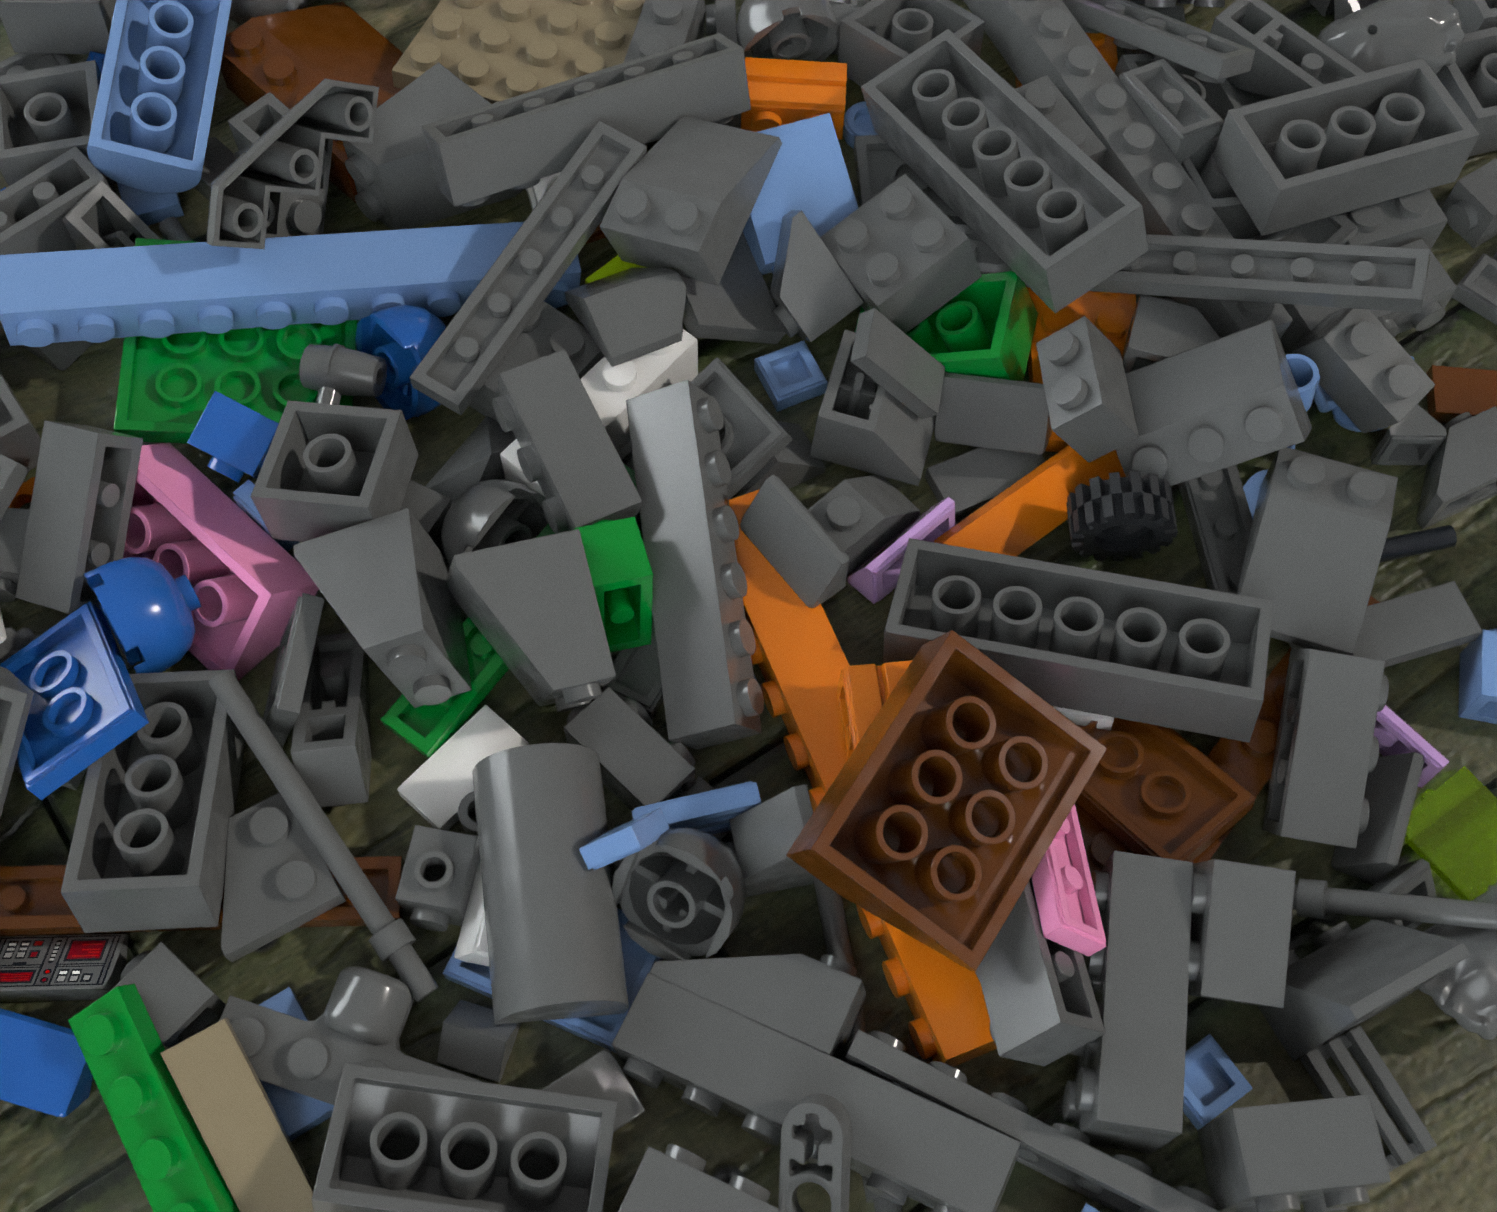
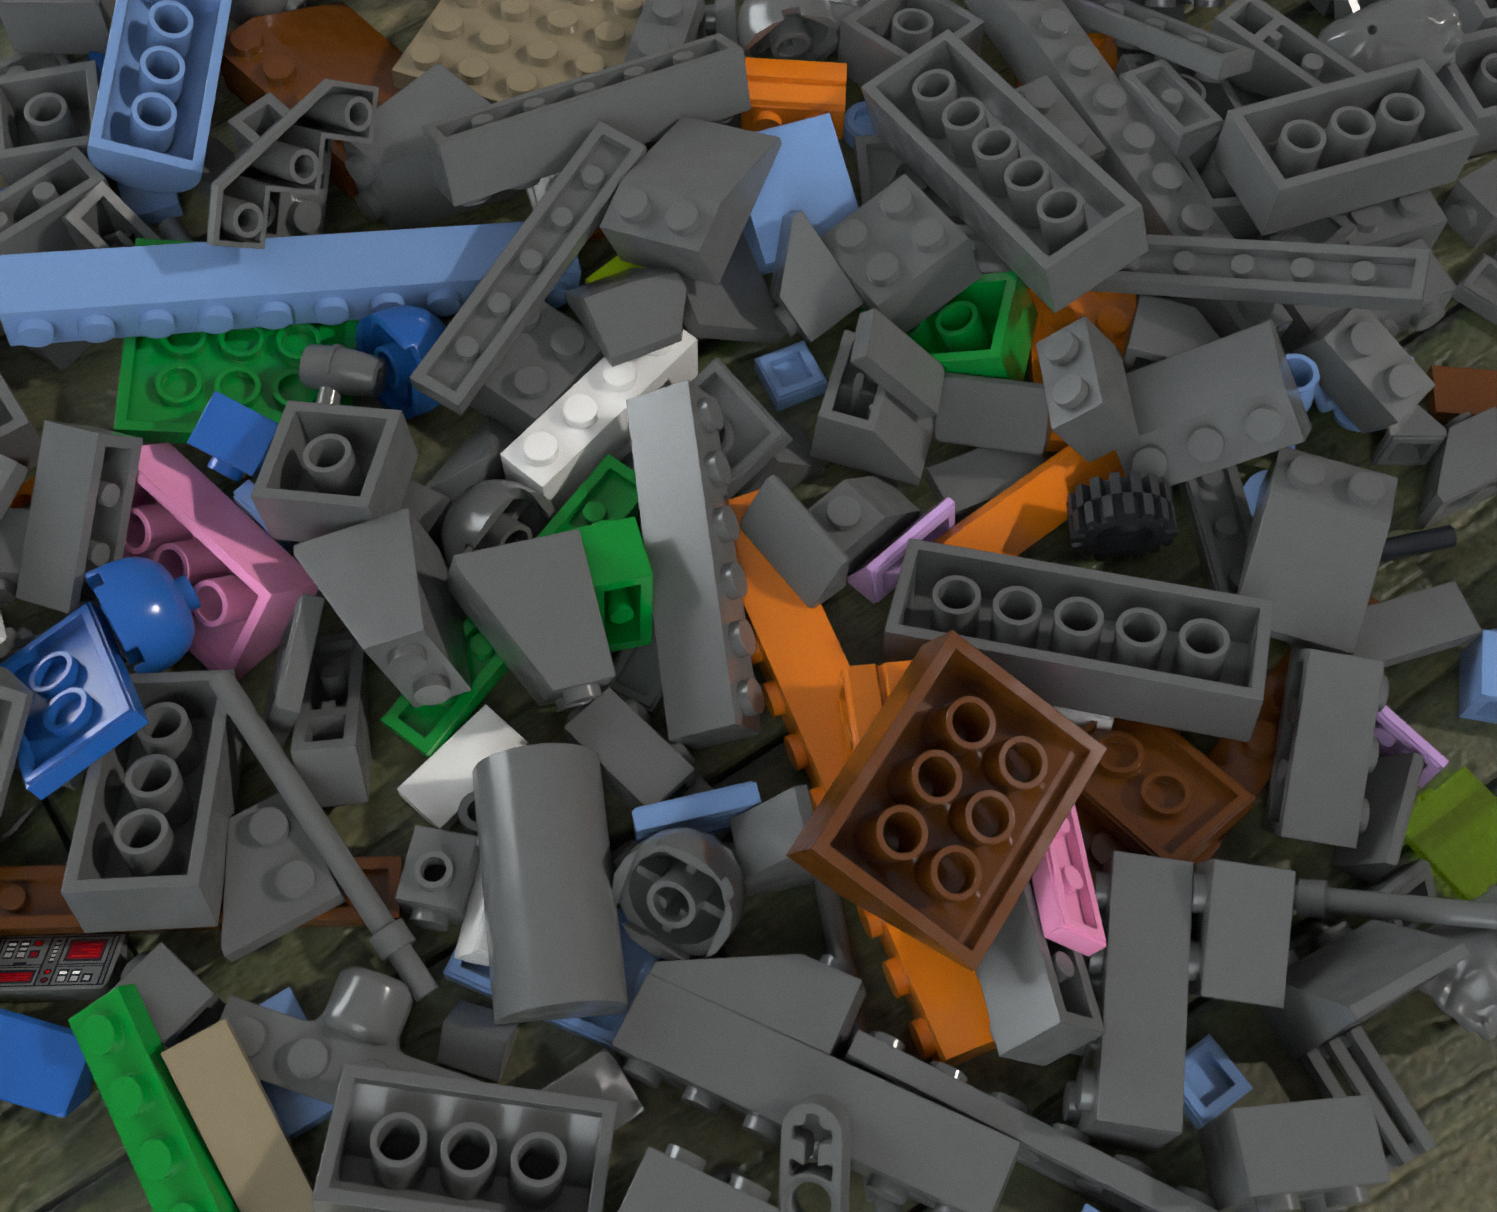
(564, 444): dark grey brick -> none
(624, 840): medium blue tile -> none

